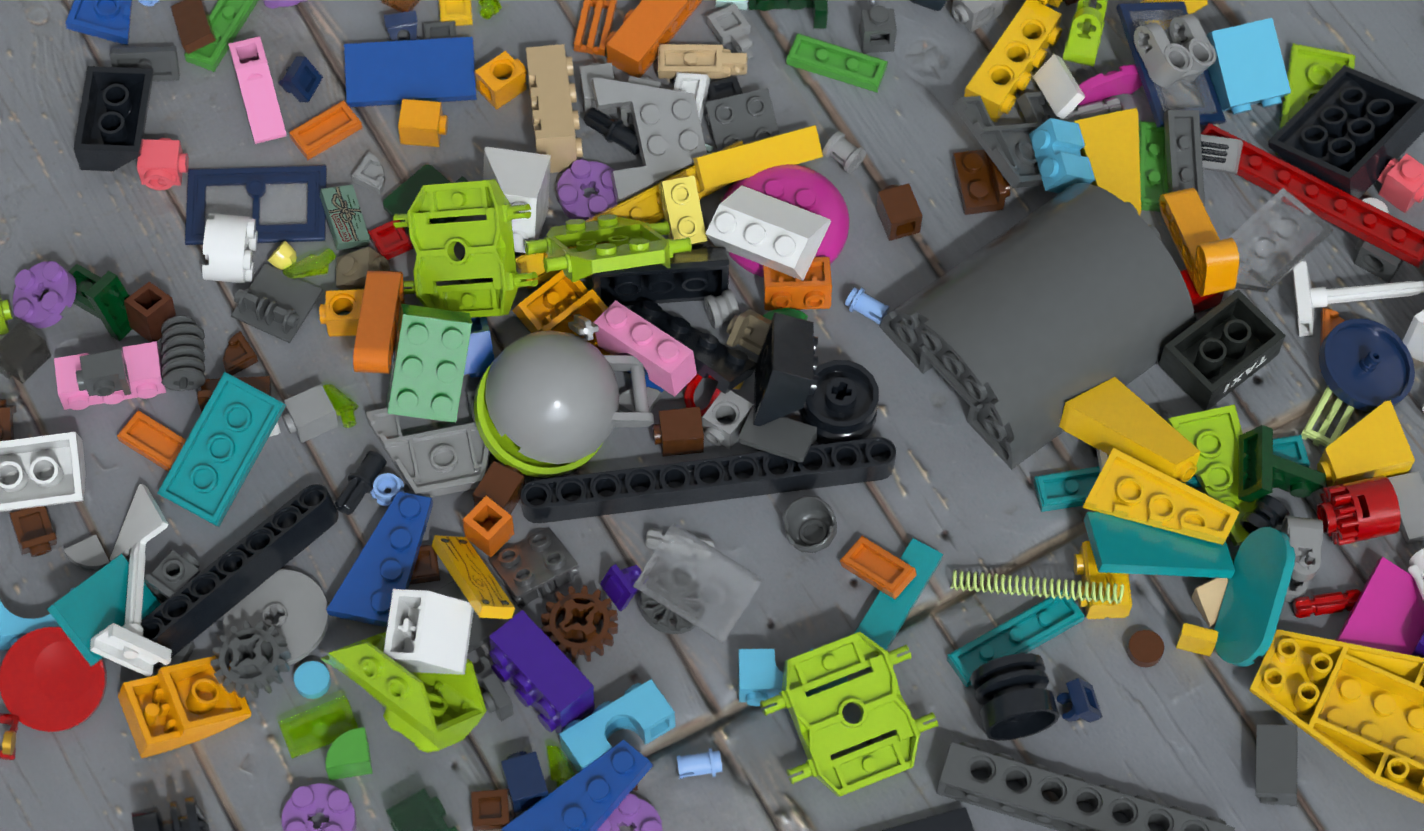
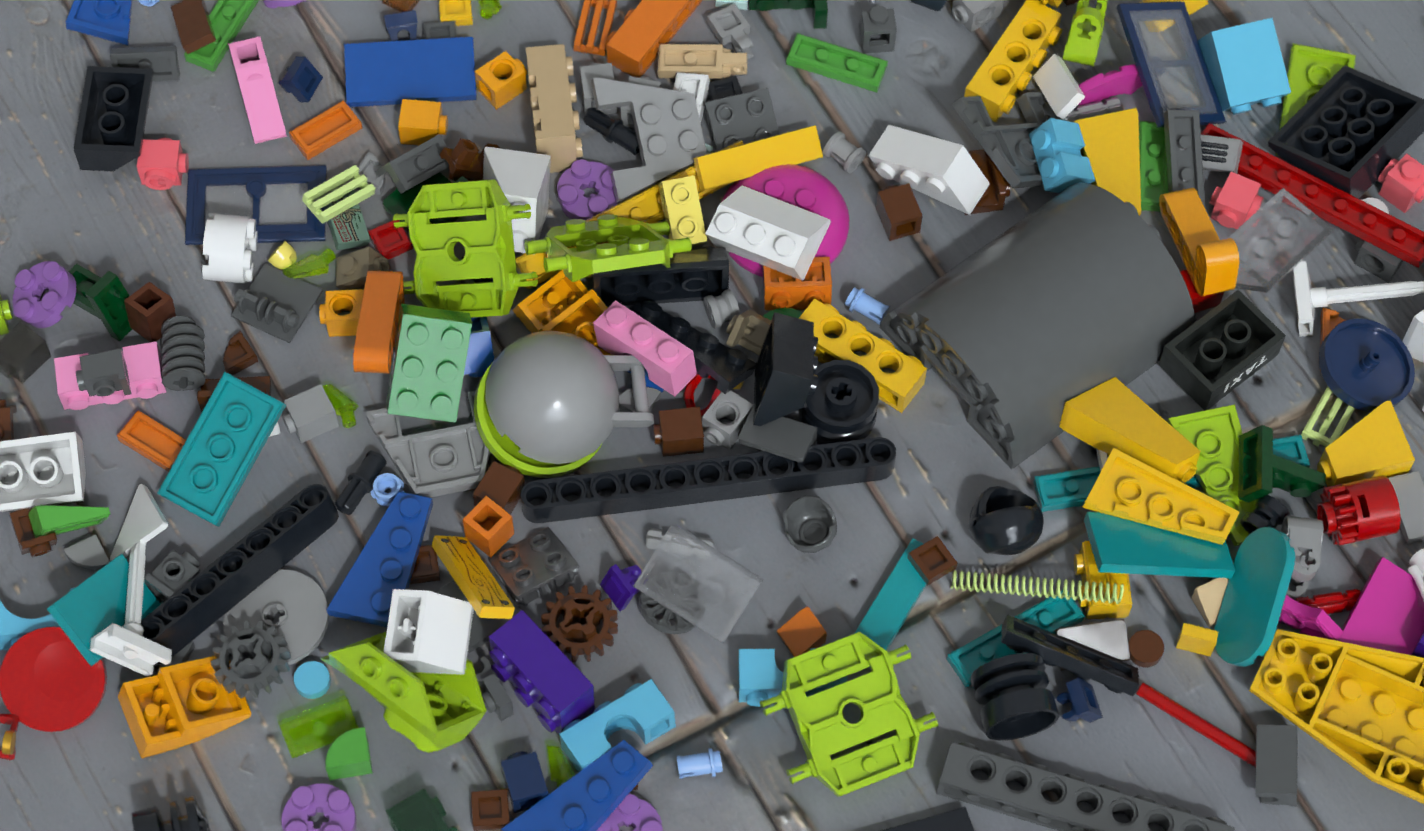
(63, 519): none -> bright green slope
(332, 184): none -> yellowish green tile
(416, 164): none -> dark grey panel
(465, 160): none -> reddish brown hips
(583, 327): light grey axle -> none
(802, 632): none -> orange slope
(878, 567): orange tile -> none
(895, 388): none -> yellow brick
(930, 166): none -> white wedge
(932, 560): none -> reddish brown tile
(1005, 521): none -> black piece
(1080, 660): none -> black plate
(1105, 637): none -> slope
(1178, 60): light grey piece -> none
(1197, 723): none -> red bar
(1235, 201): none -> coral brick
(1309, 619): none -> dark pink tile

